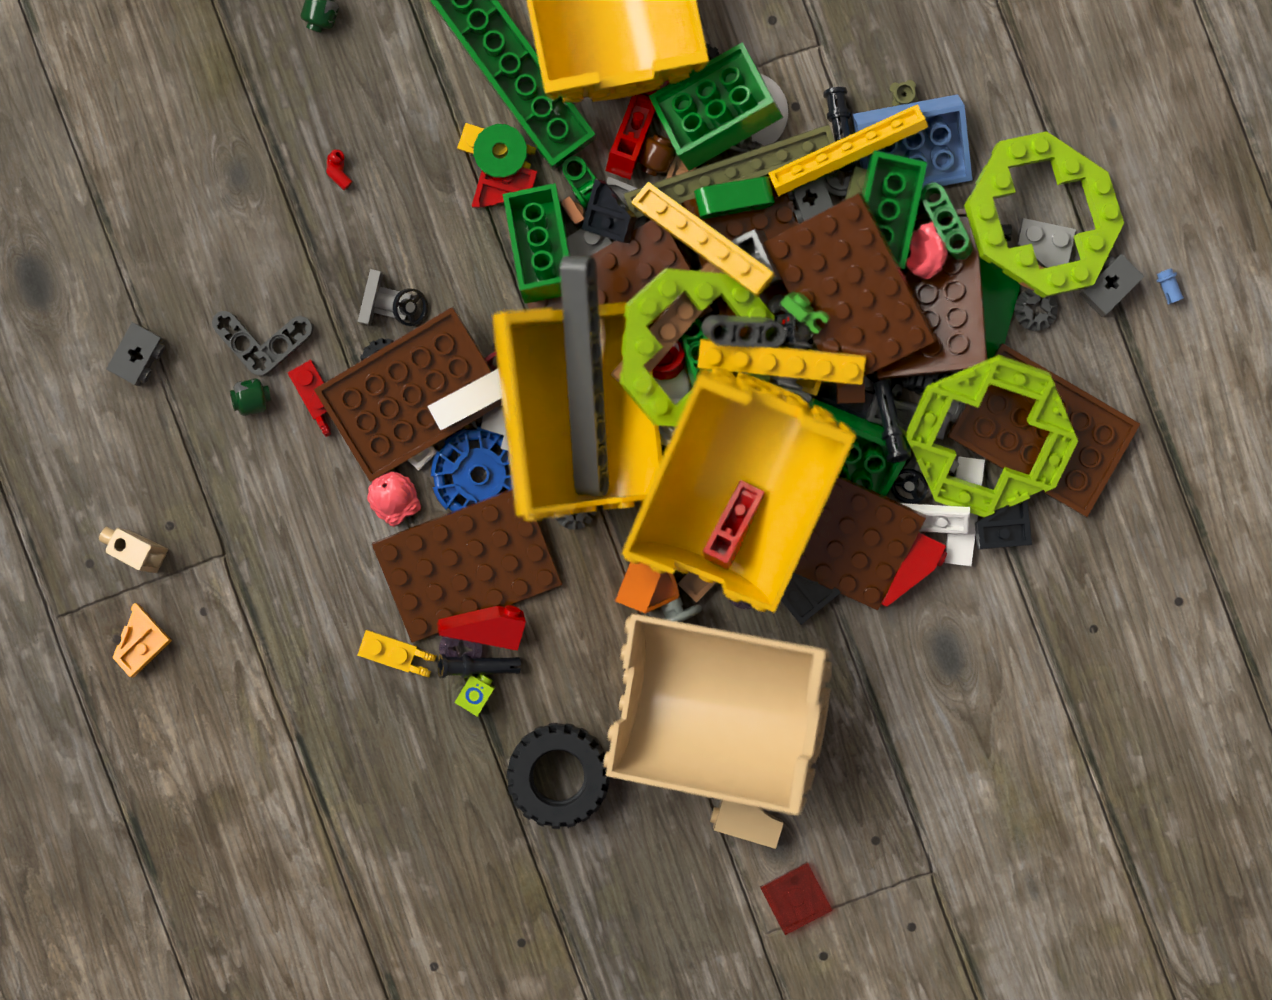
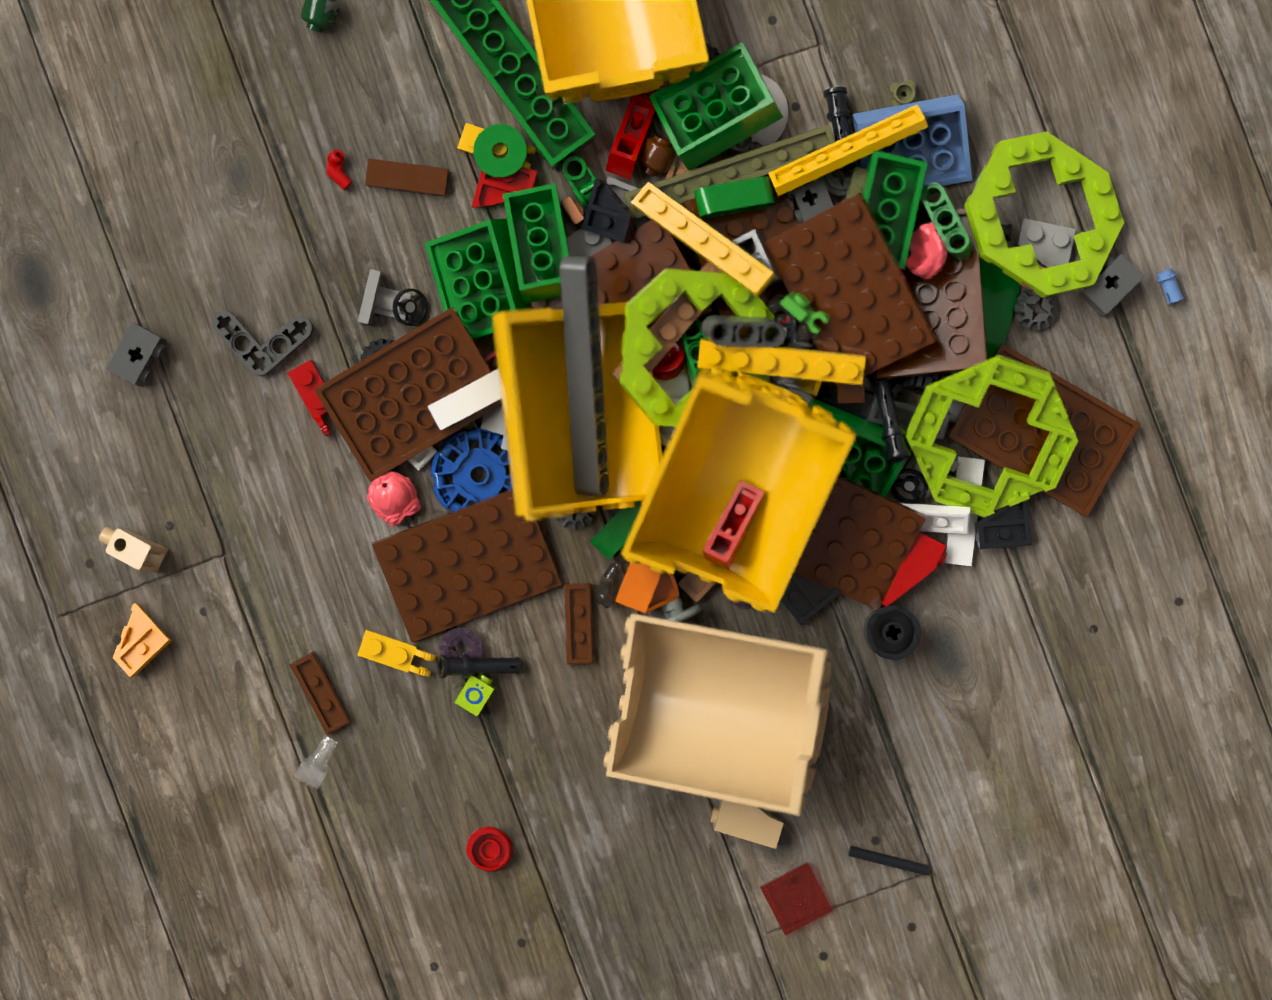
(250, 397): dark green head -> none
(314, 768): none -> clear pin
(320, 693): none -> reddish brown tile
(406, 177): none -> reddish brown tile
(477, 274): none -> green slope
(487, 626): red slope -> none
(489, 849): none -> red piece
(522, 785): black tyre -> none
(578, 623): none -> reddish brown tile
(606, 581): none -> clear smoke arm
(616, 531): none -> green beam
(888, 860): none -> black bar
(905, 639): none -> black brick

